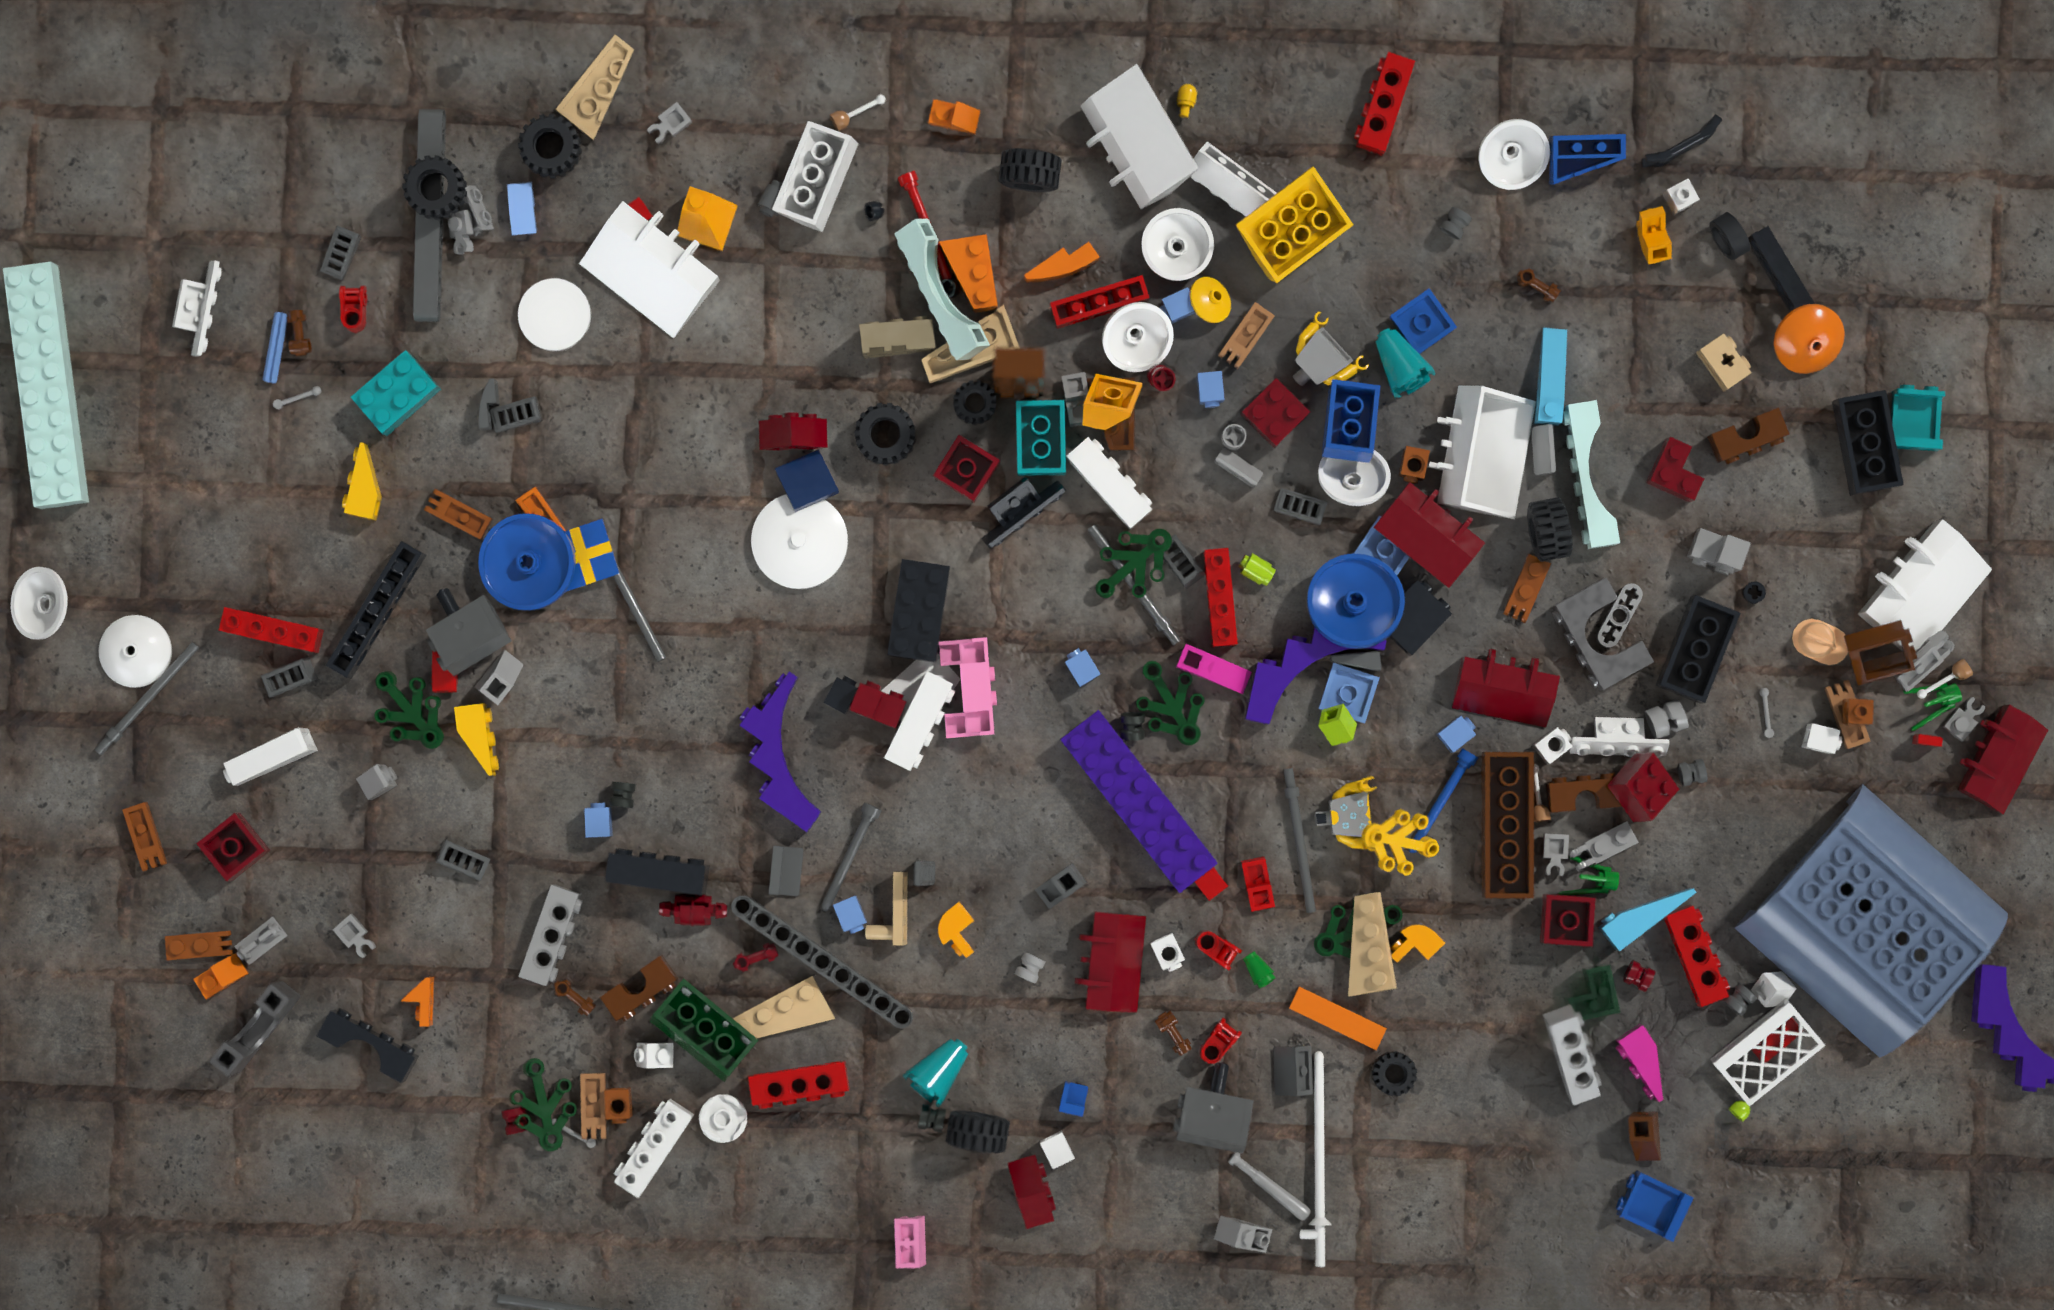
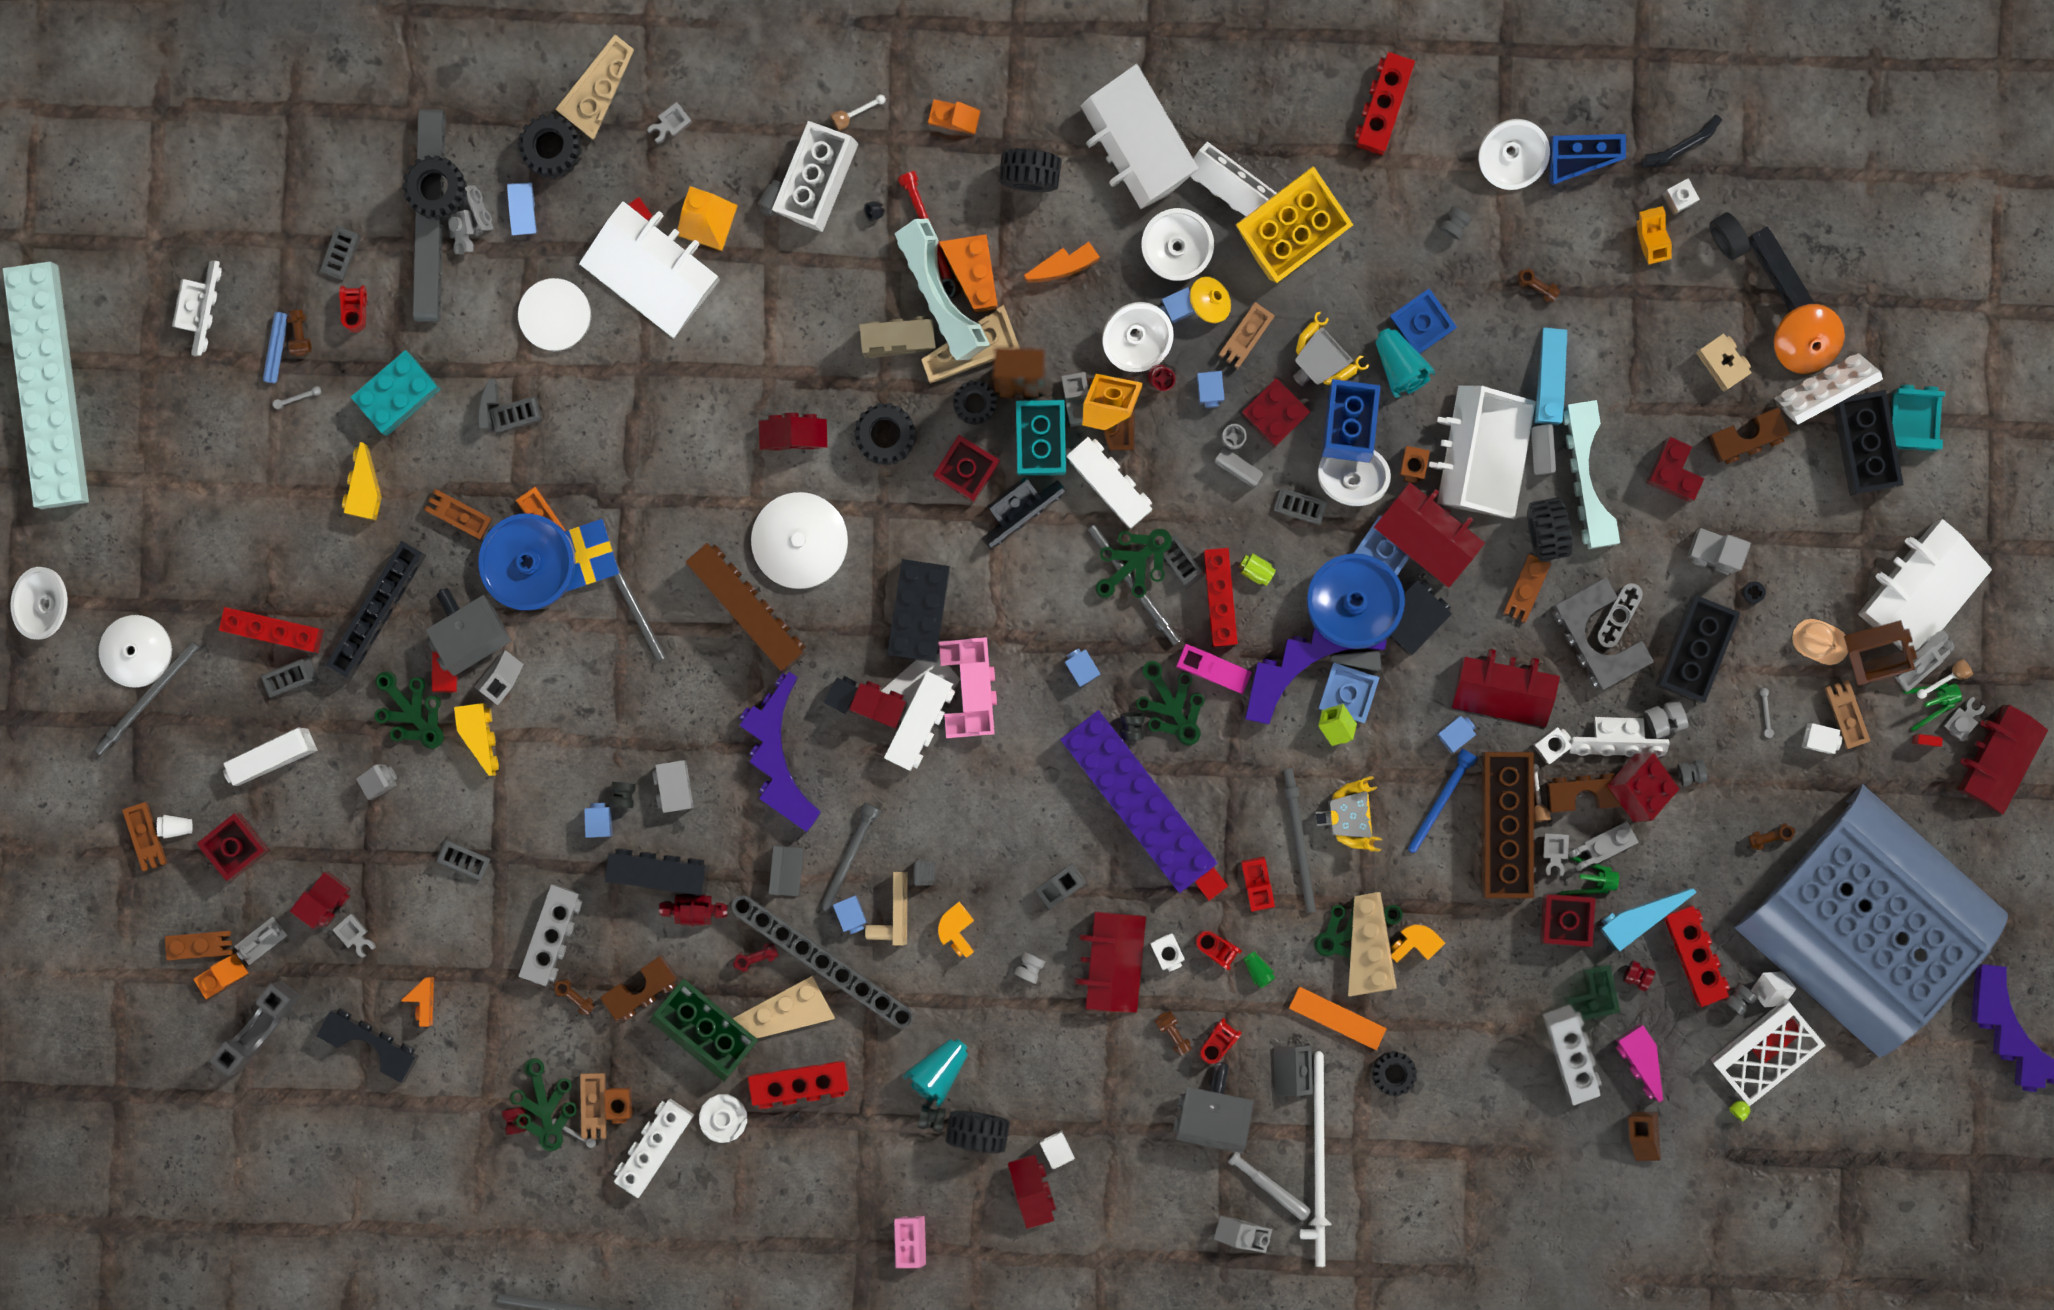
(173, 826): none -> white cone
(319, 903): none -> dark red brick
(654, 1055): white bracket -> none
(673, 786): none -> light grey brick
(743, 605): none -> reddish brown brick
(806, 480): dark blue tile -> none
(1073, 1098): blue panel -> none
(1098, 301): red brick -> none
(1186, 99): yellow cylinder -> none
(1375, 835): yellow plant -> none
(1654, 1205): blue panel -> none
(1783, 832): none -> reddish brown bar
(1828, 388): none -> white plate
(1857, 711): dark orange brick -> none

